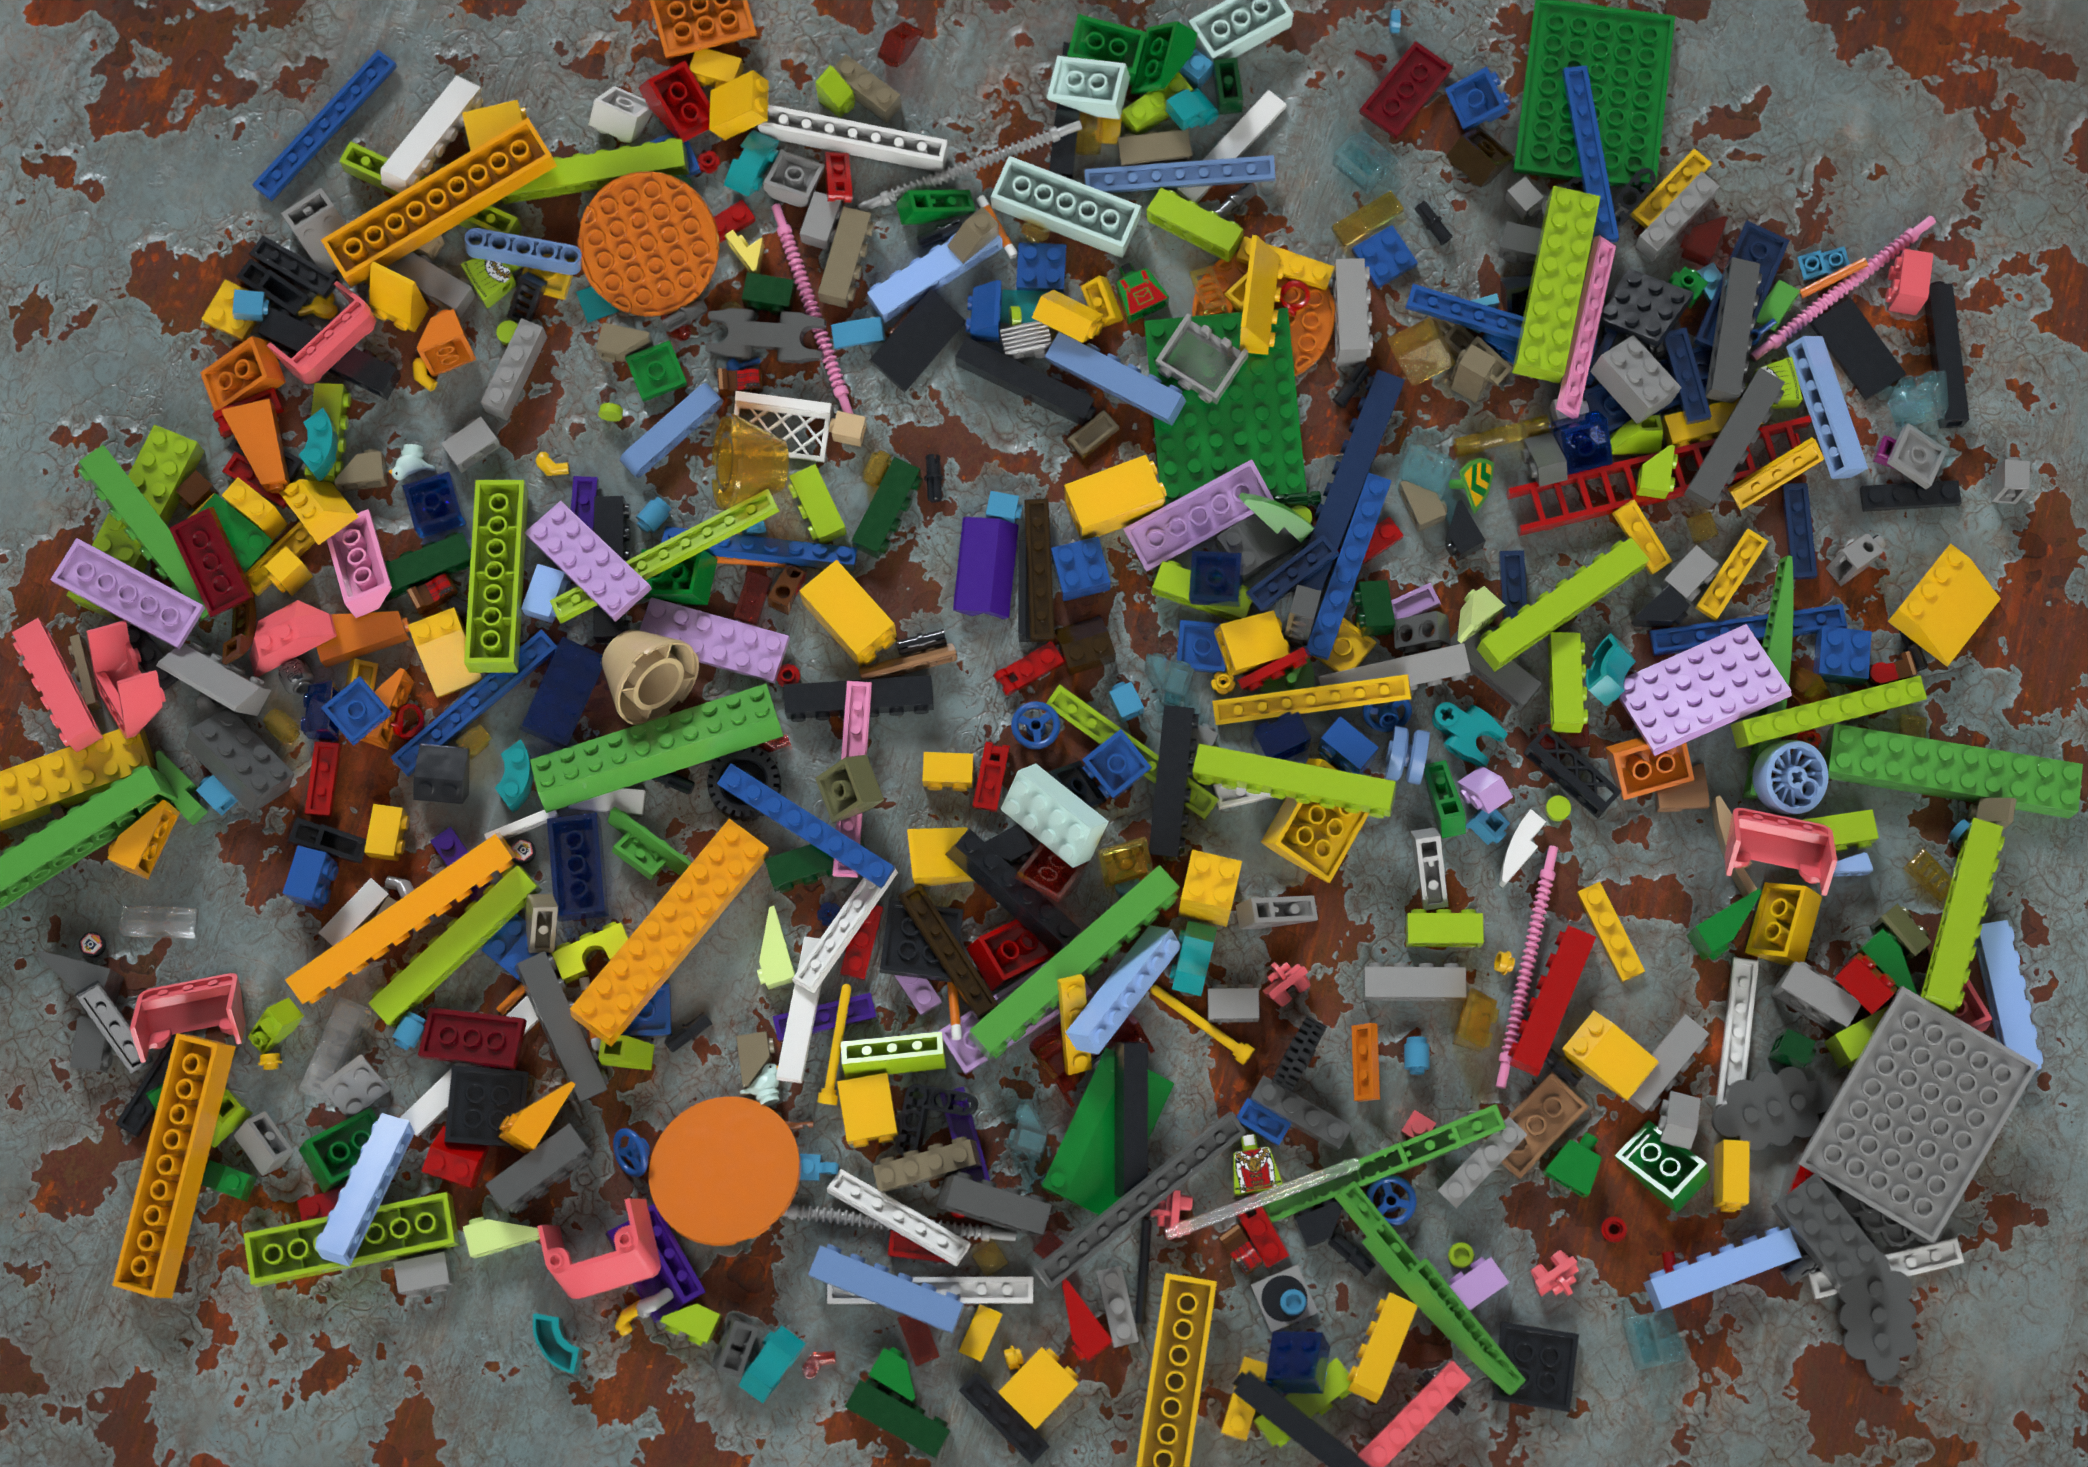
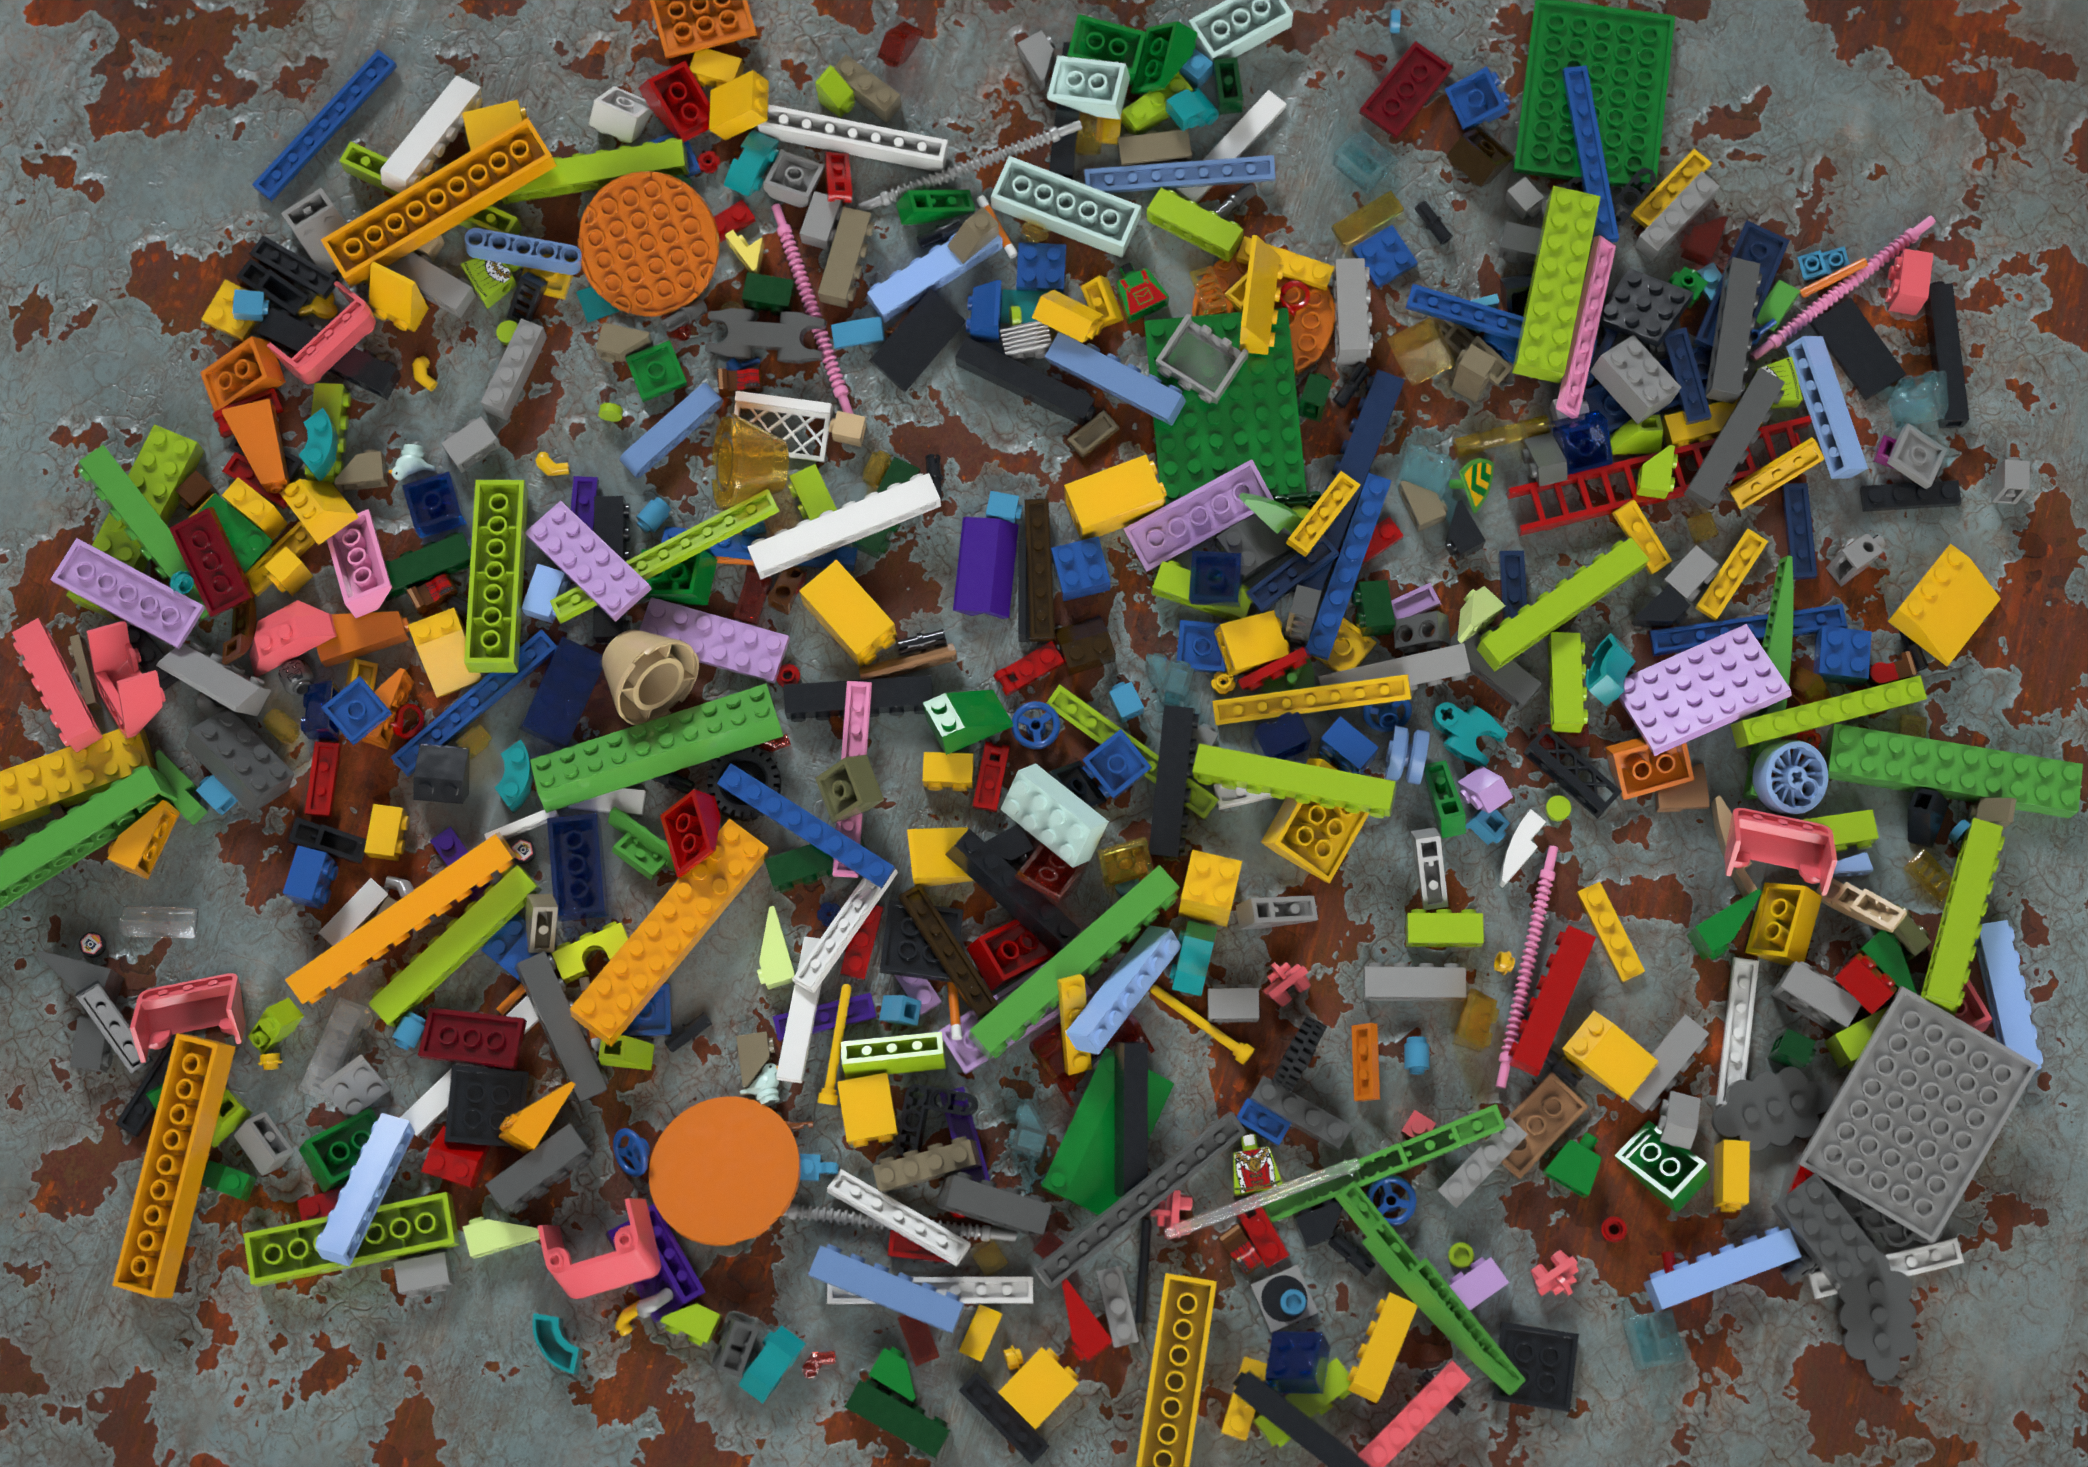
(181, 582): none -> teal plate
(445, 343): orange slope -> none
(691, 830): none -> red slope
(844, 525): none -> white brick
(900, 1010): none -> dark azure brick
(965, 718): none -> green slope
(1037, 56): none -> light grey slope
(1315, 397): none -> dark green brick
(1323, 514): none -> yellow plate
(1863, 905): none -> tan slope
(1925, 816): none -> black slope

